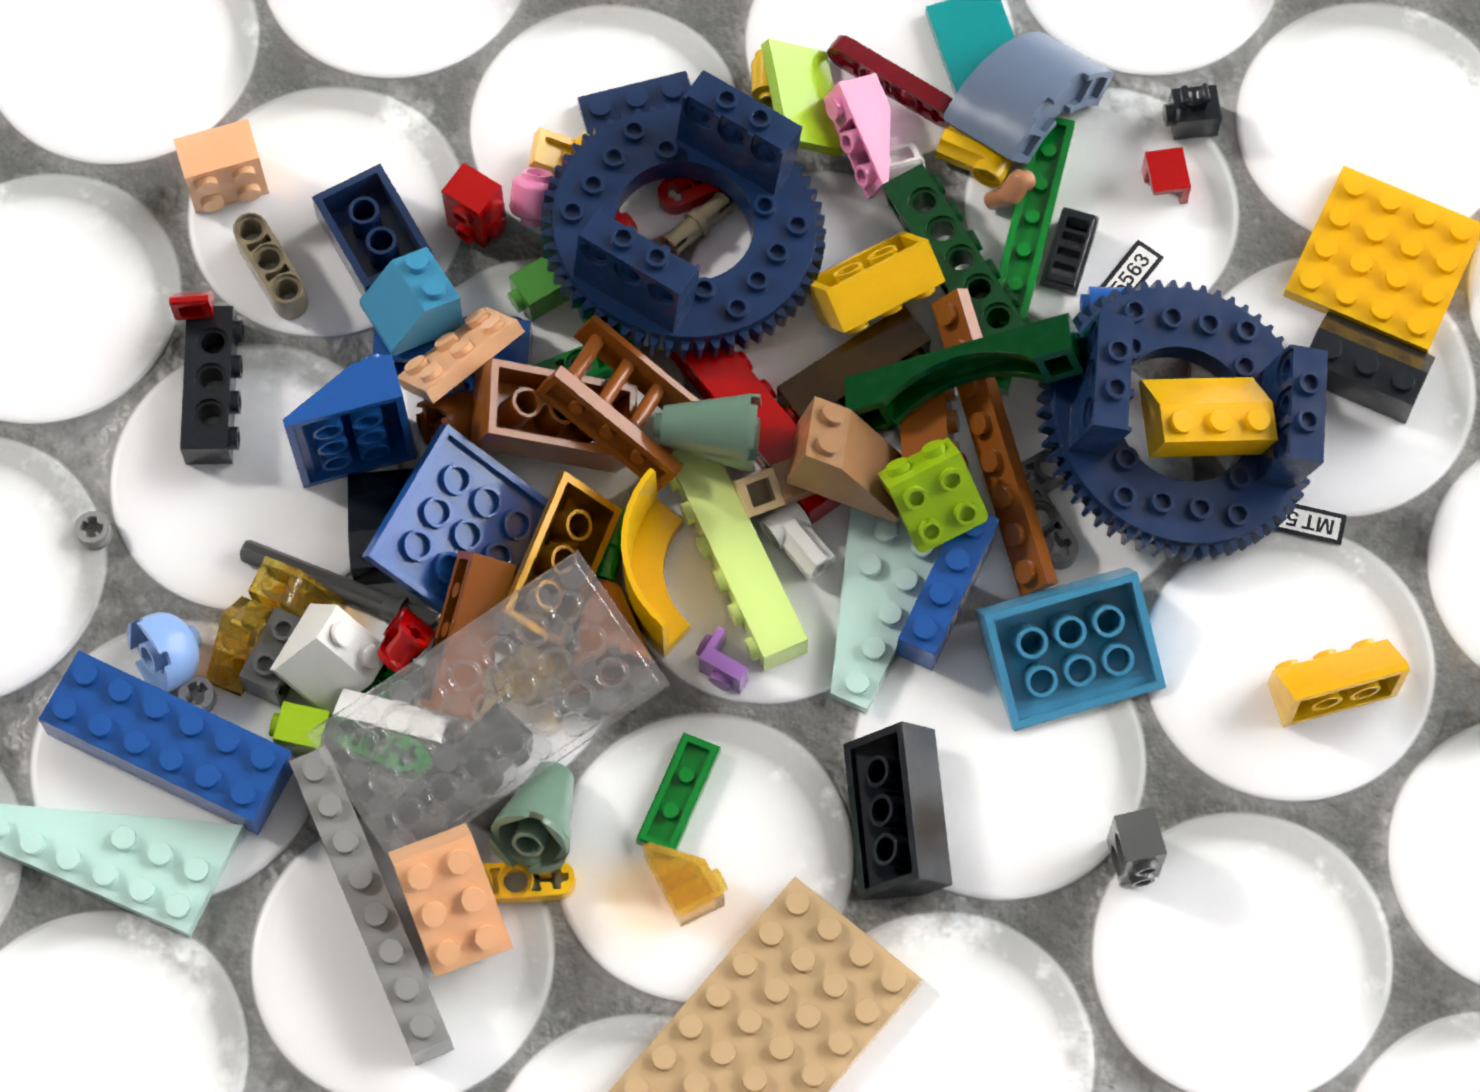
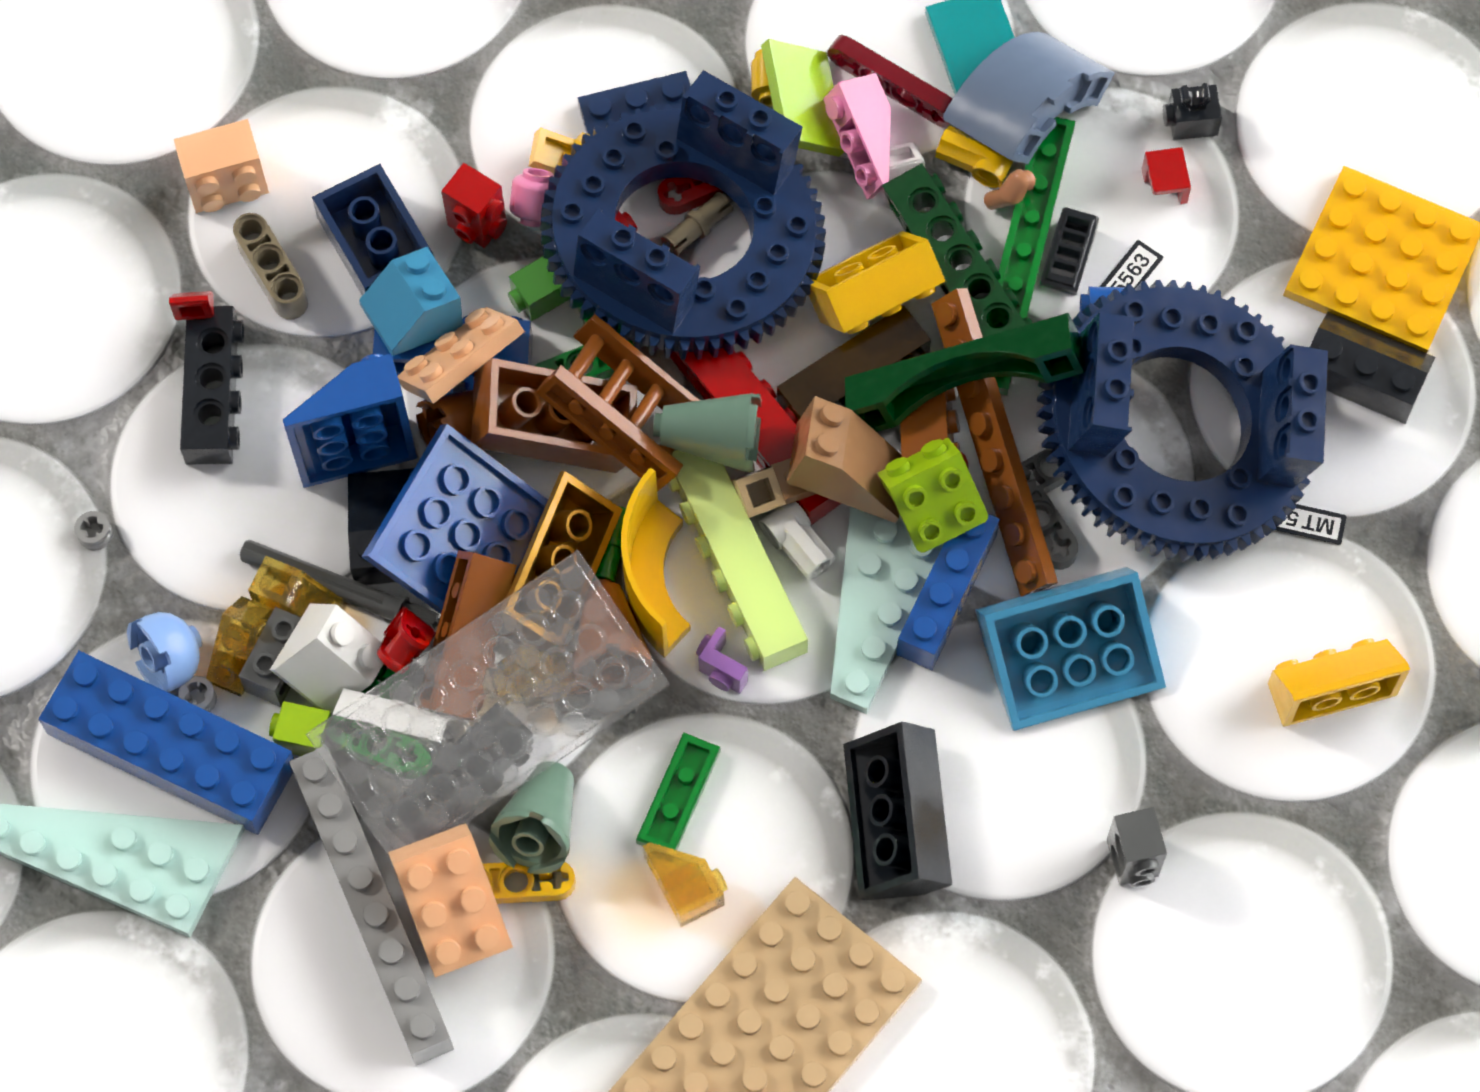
(1206, 417): yellow slope -> none

